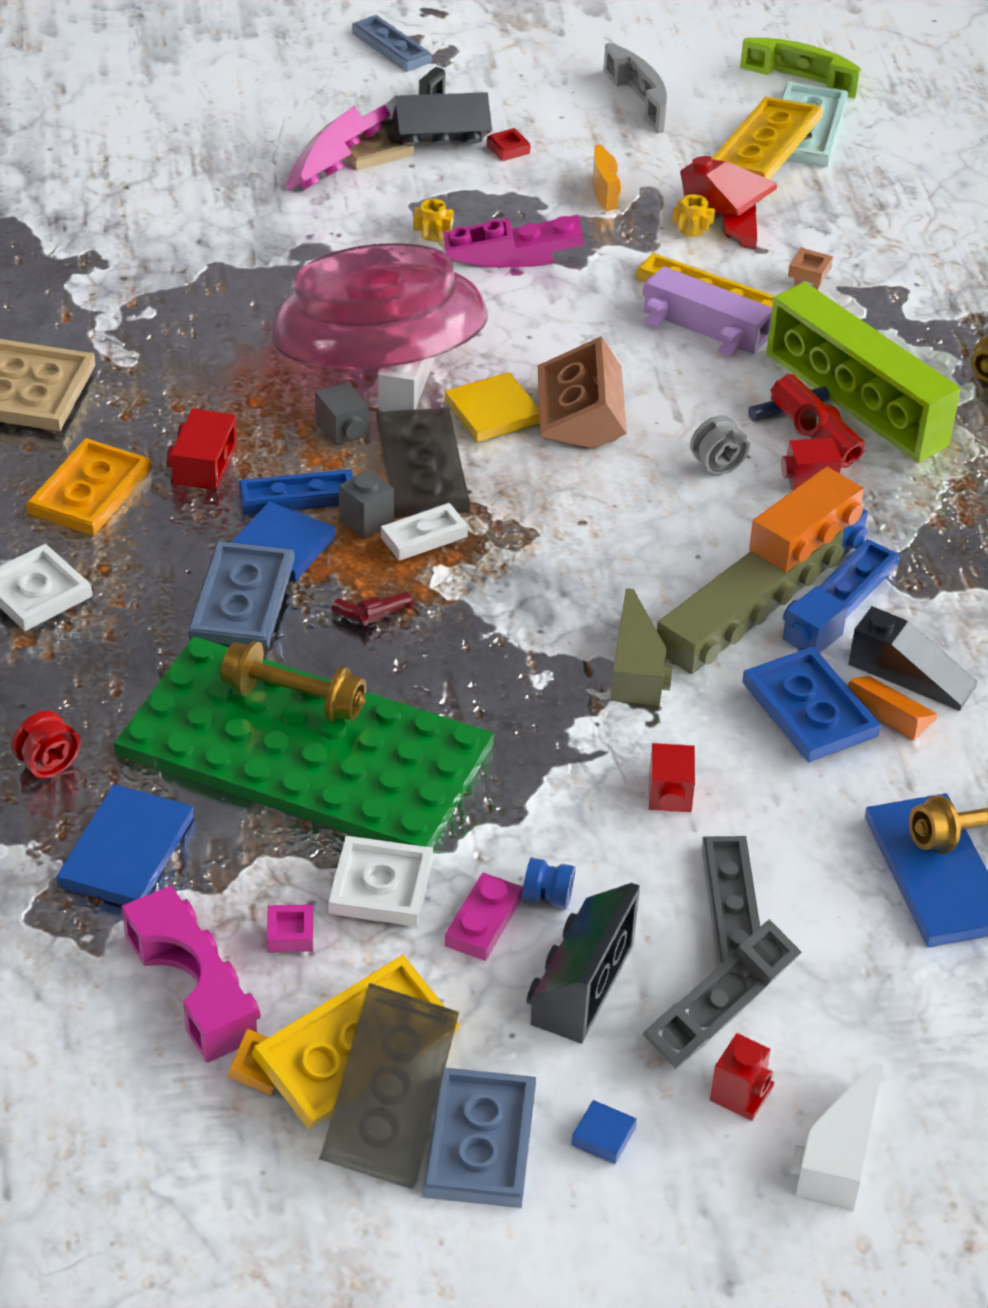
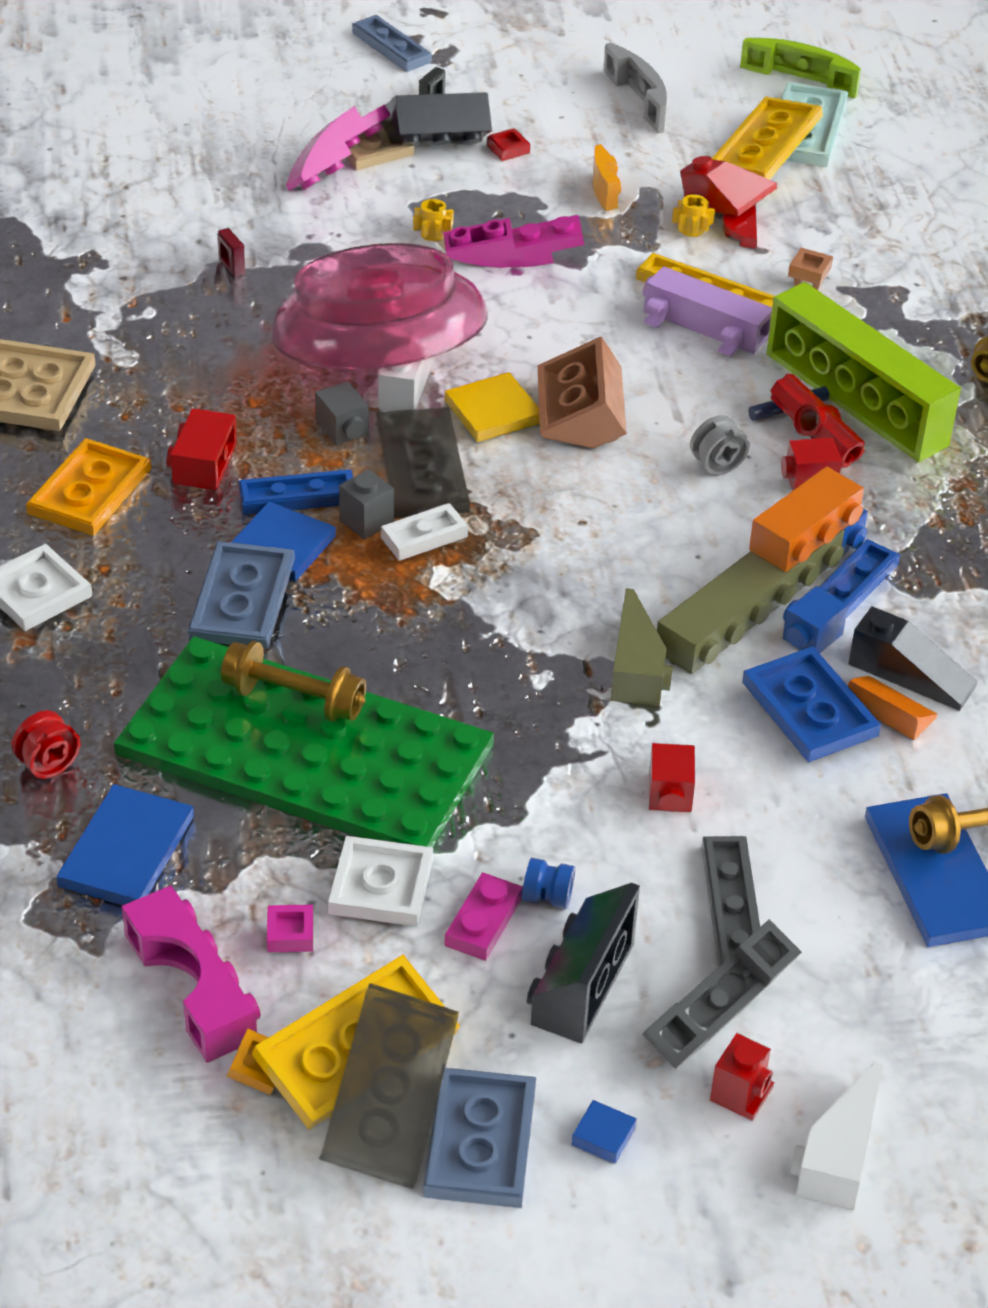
(231, 252): none -> dark red tile
(372, 609): dark red piece -> none

